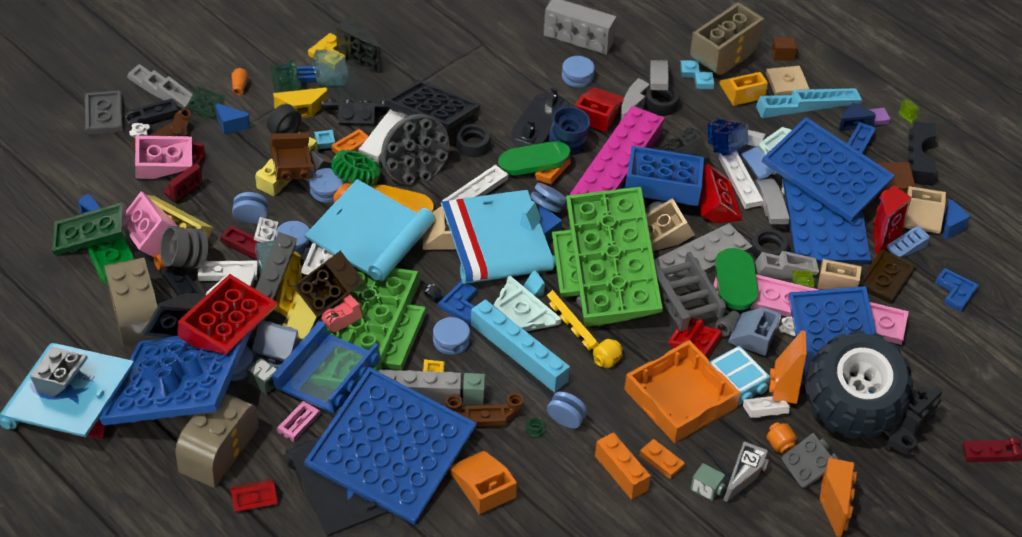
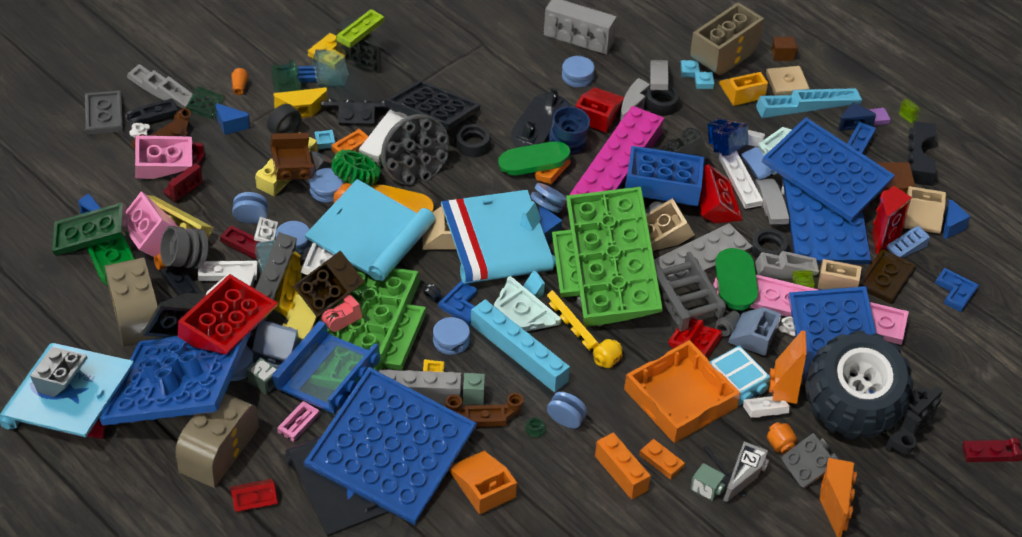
(360, 28): none -> lime plate
(481, 185): white plate -> none

